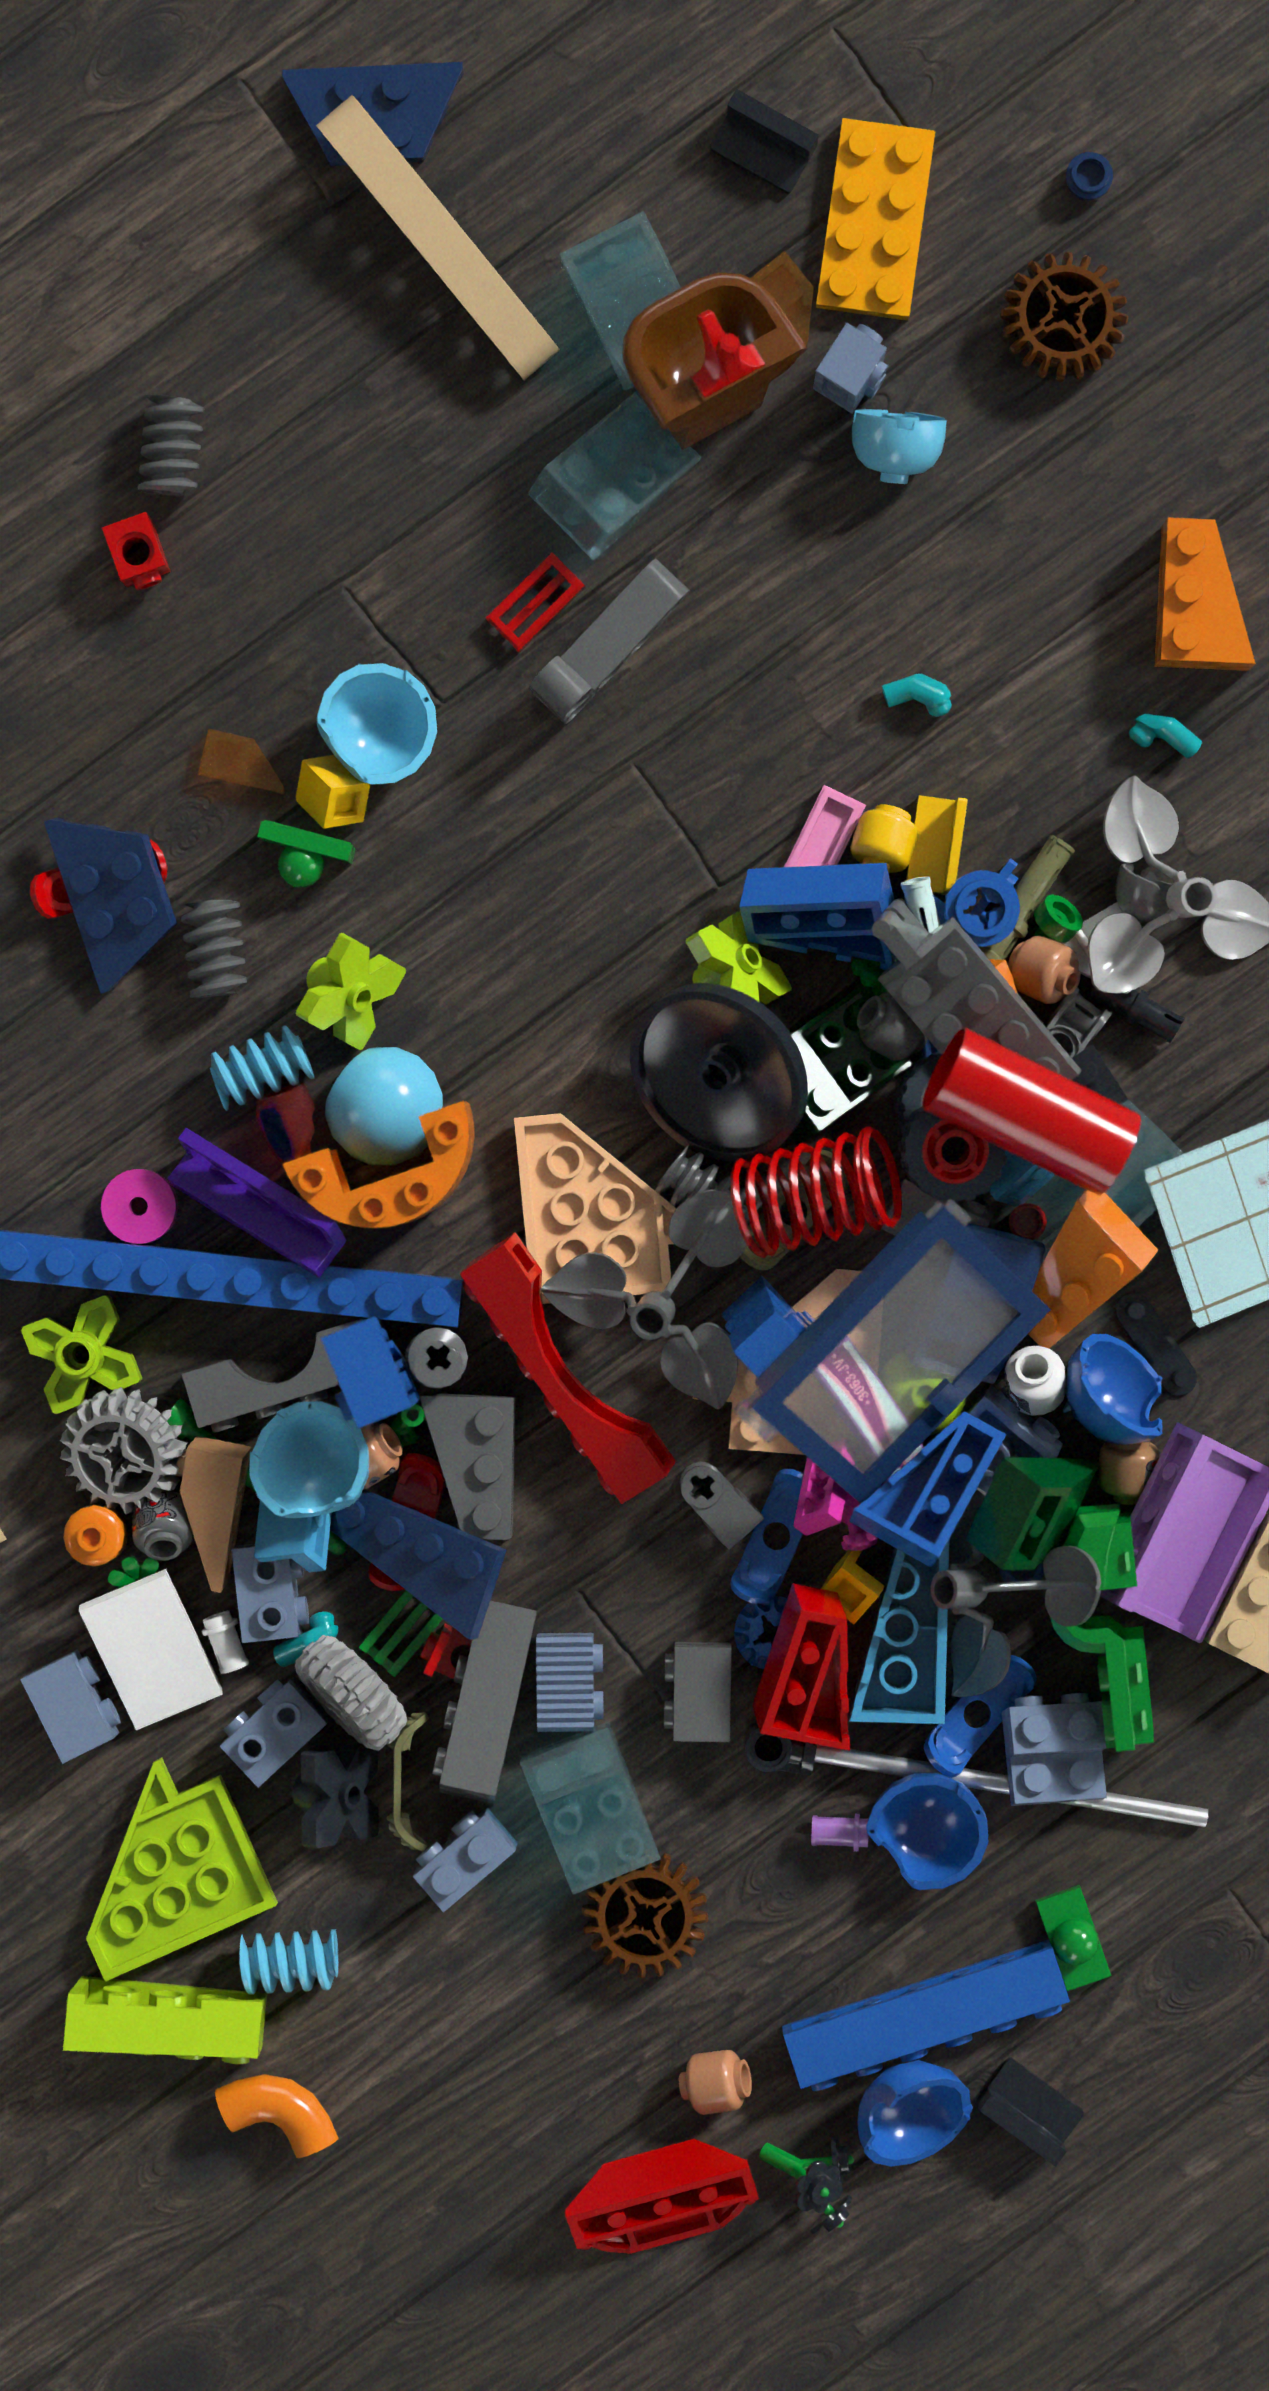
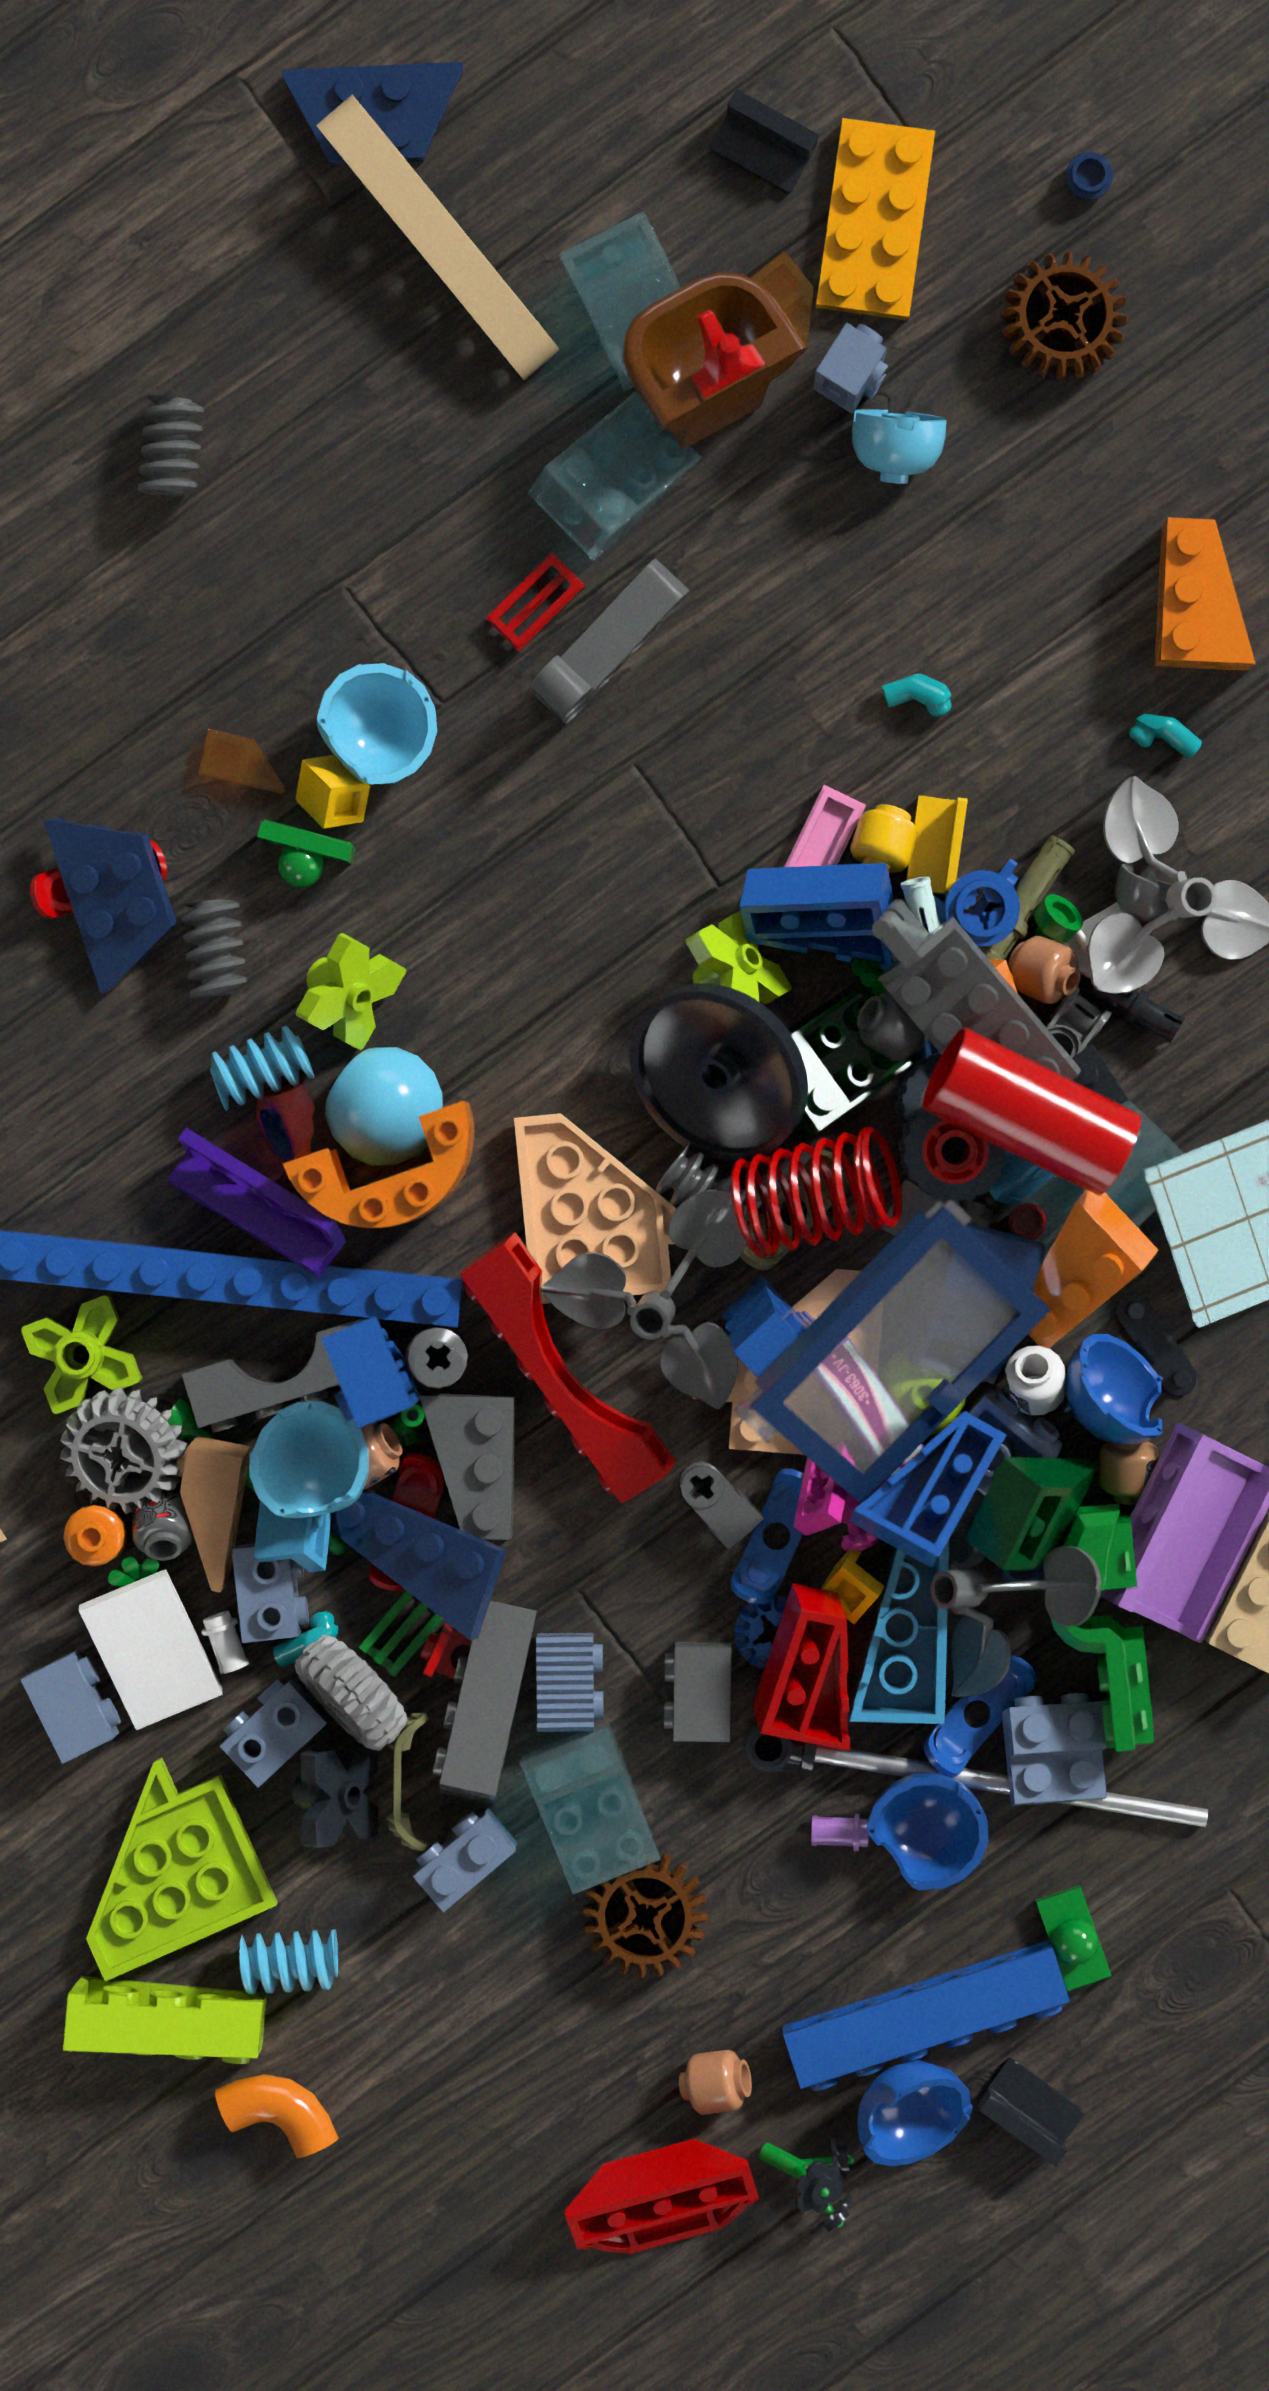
(117, 1206): dark pink piece -> none
(122, 536): red brick -> none

